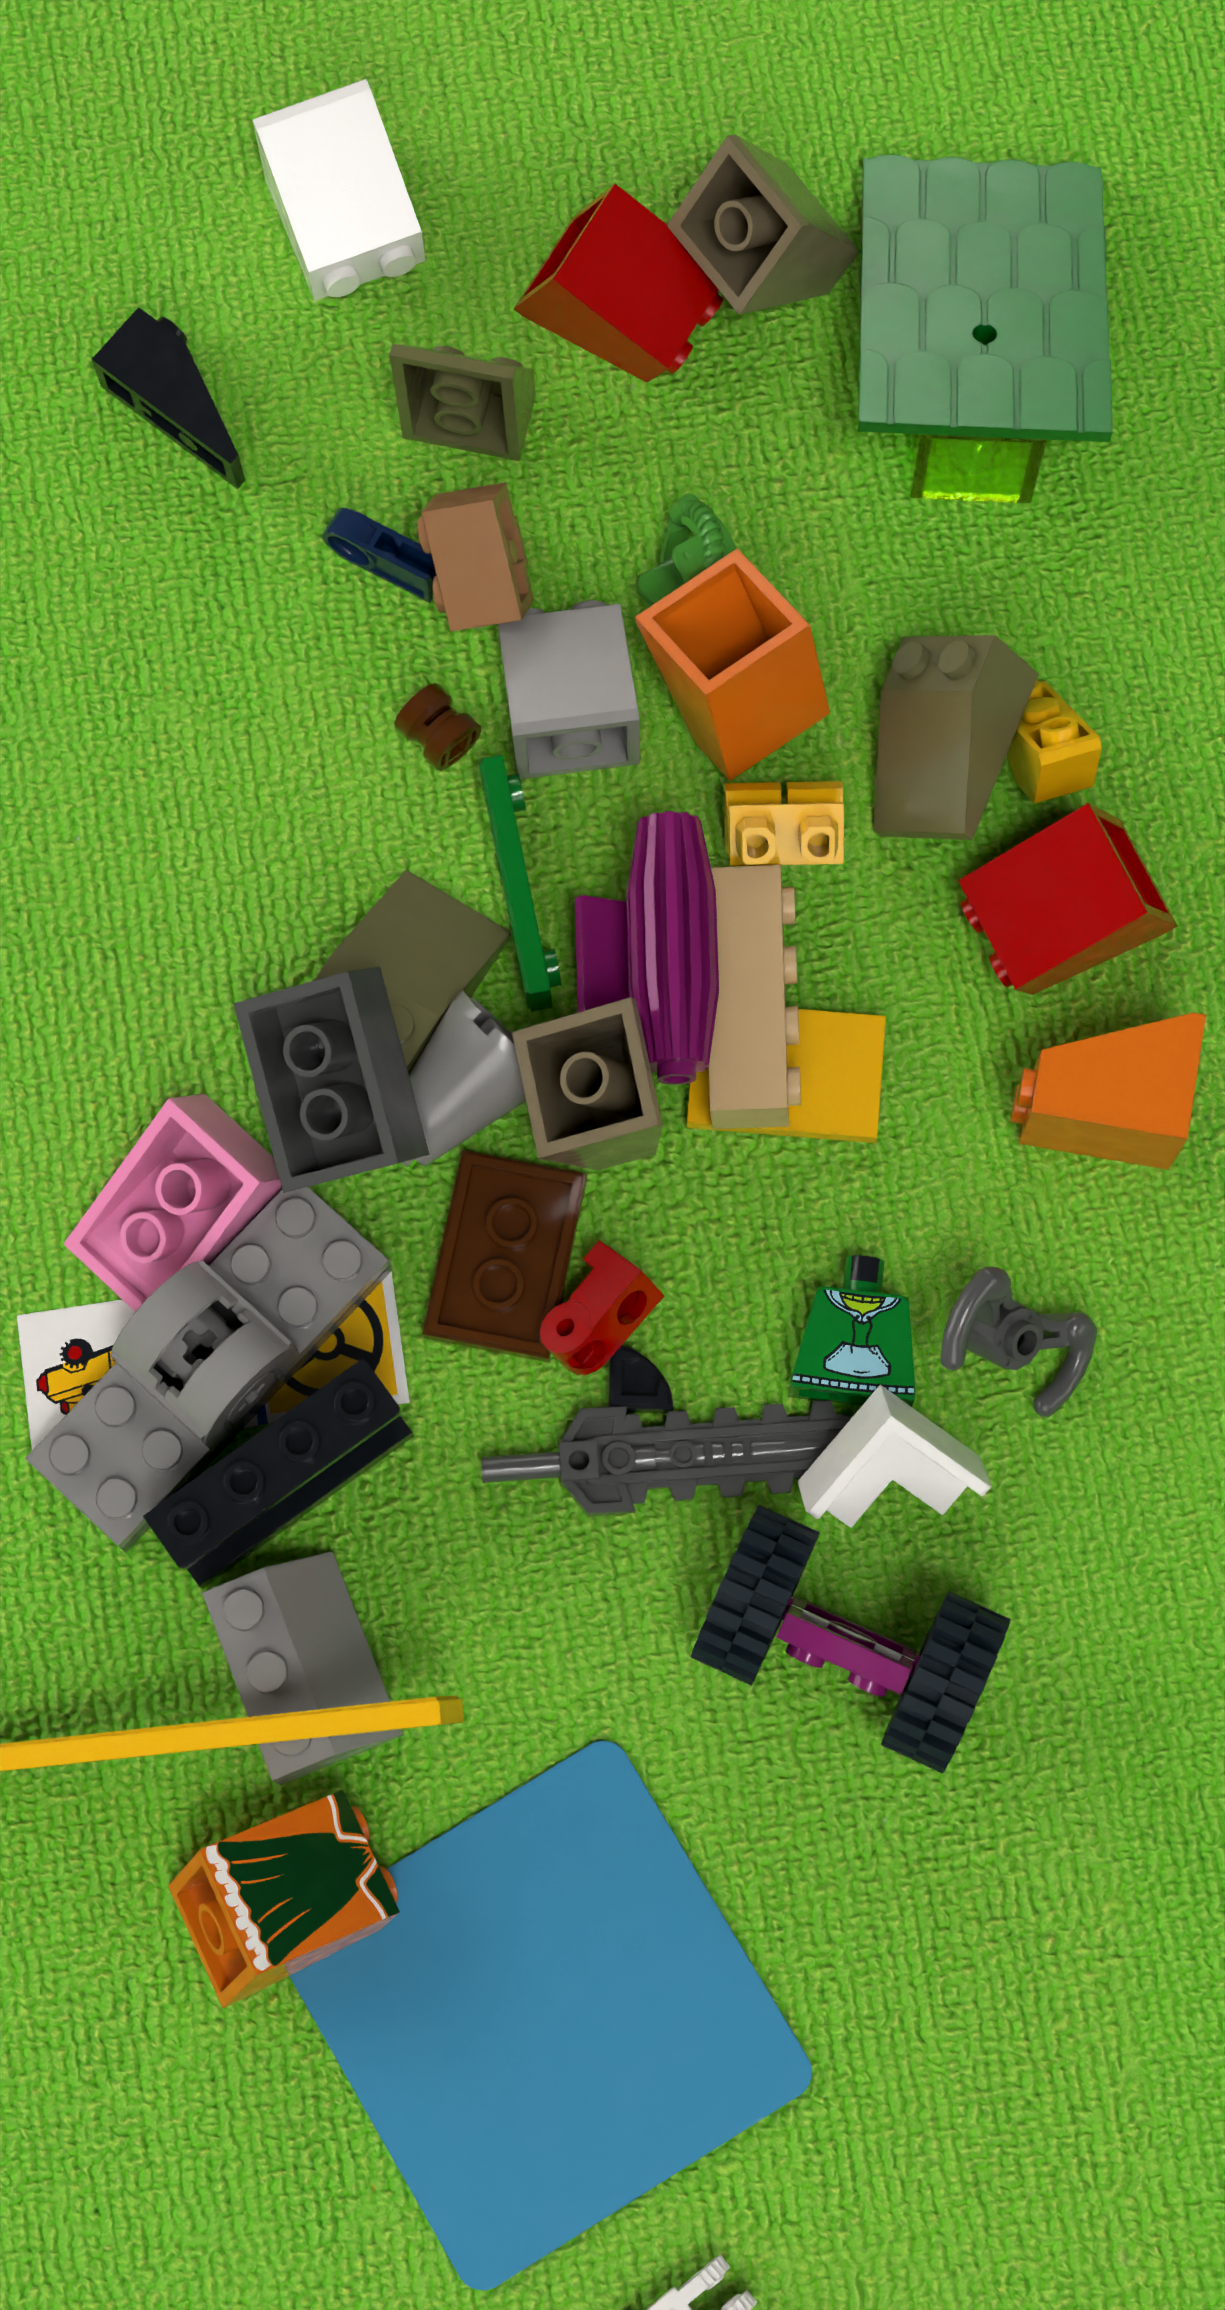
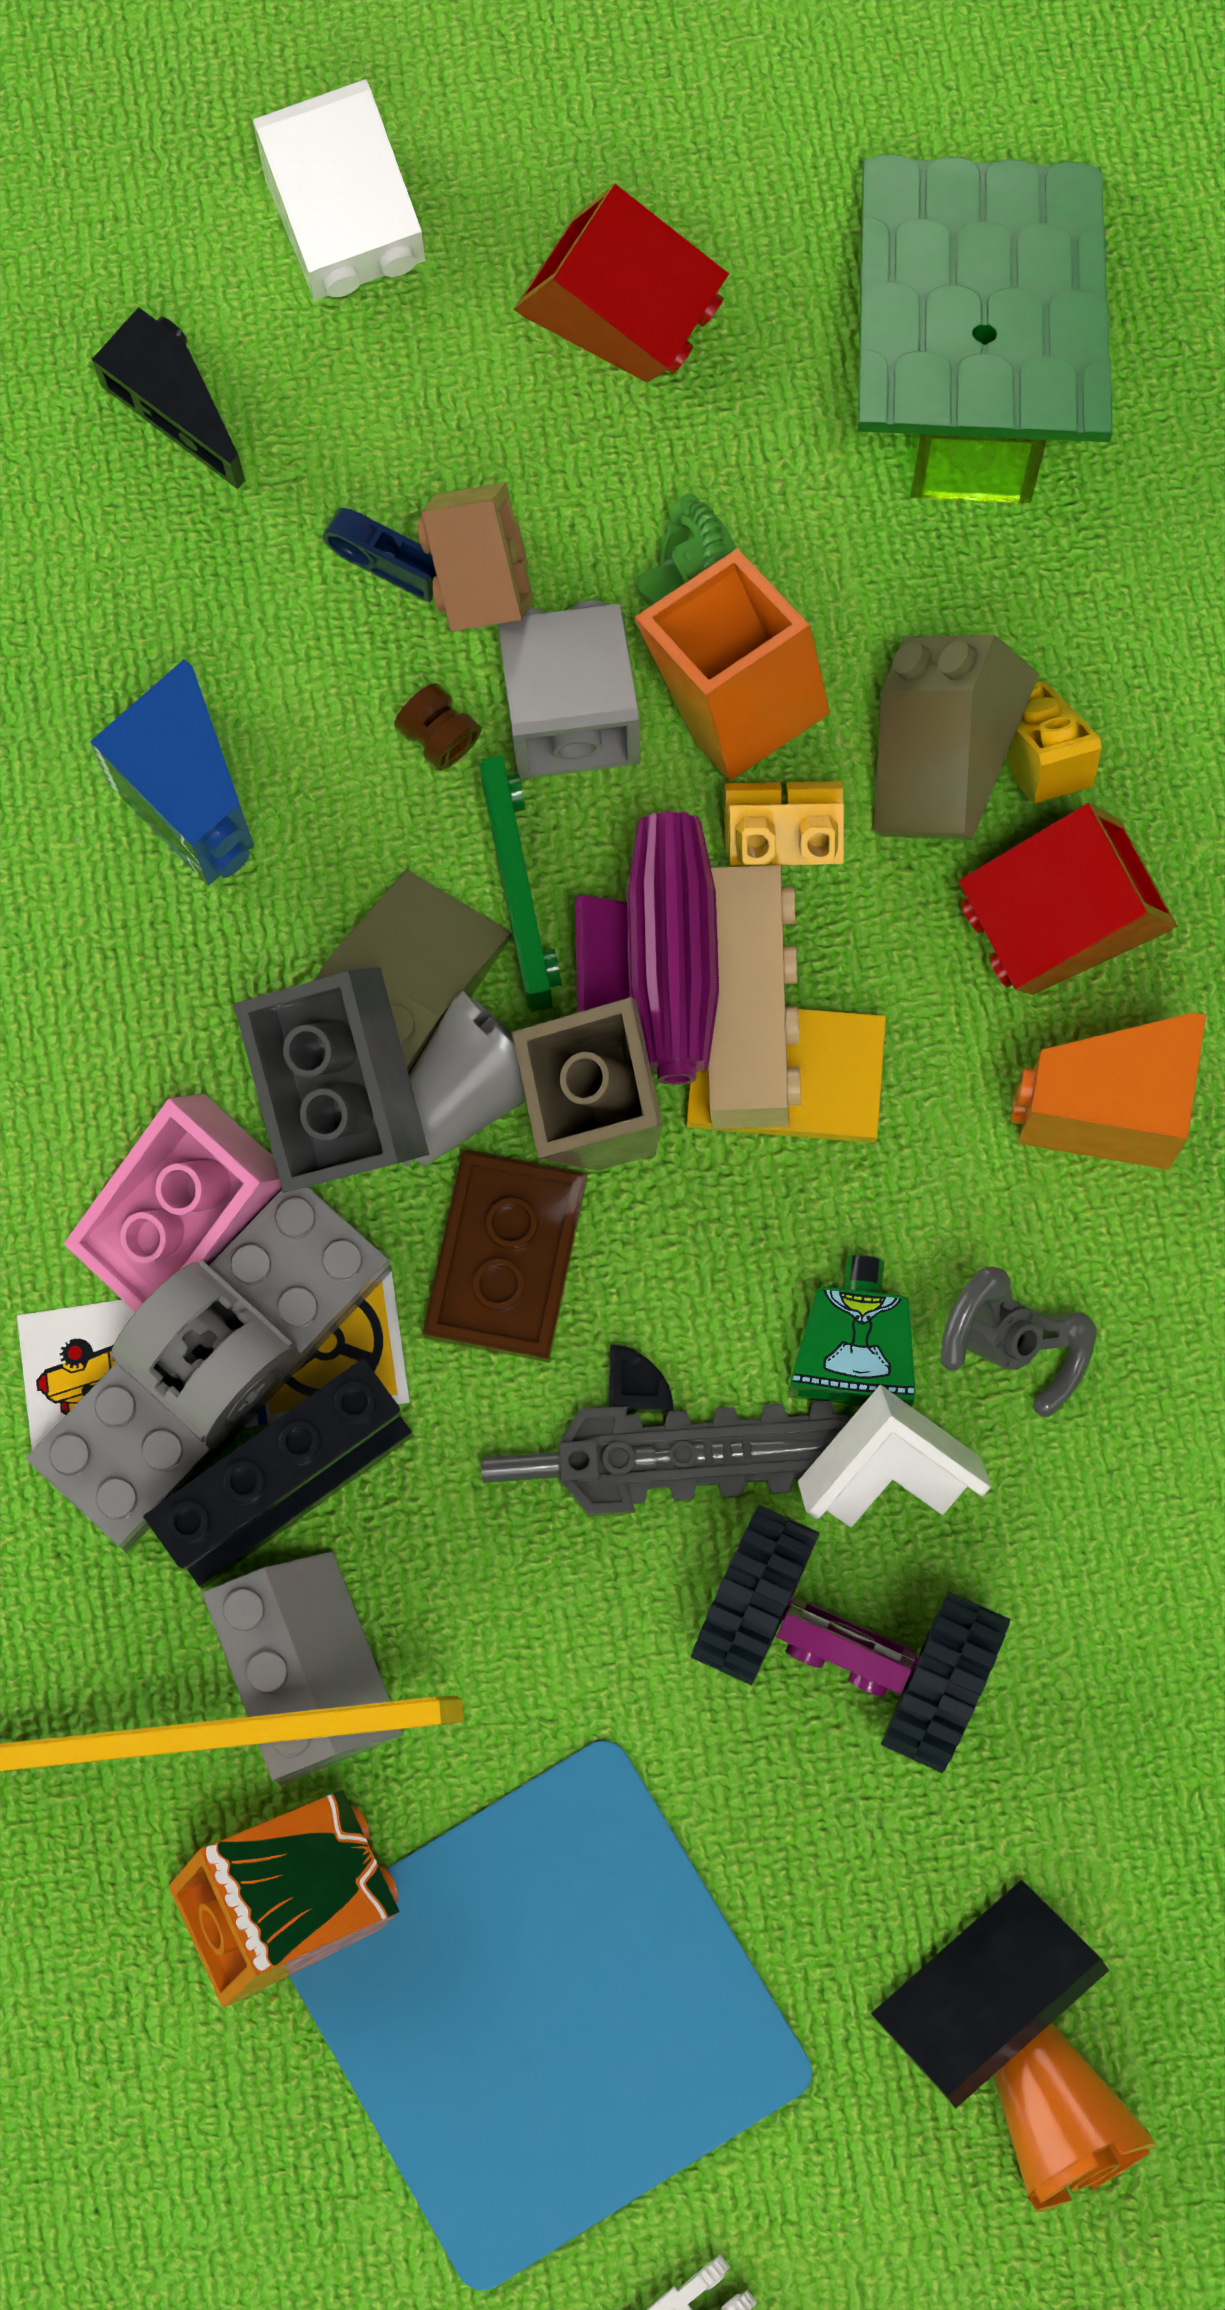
(175, 777): none -> blue slope
(463, 399): olive slope -> none
(599, 1312): red leg -> none
(760, 230): dark tan slope -> none
(989, 1993): none -> black tile
(1065, 2121): none -> orange cone

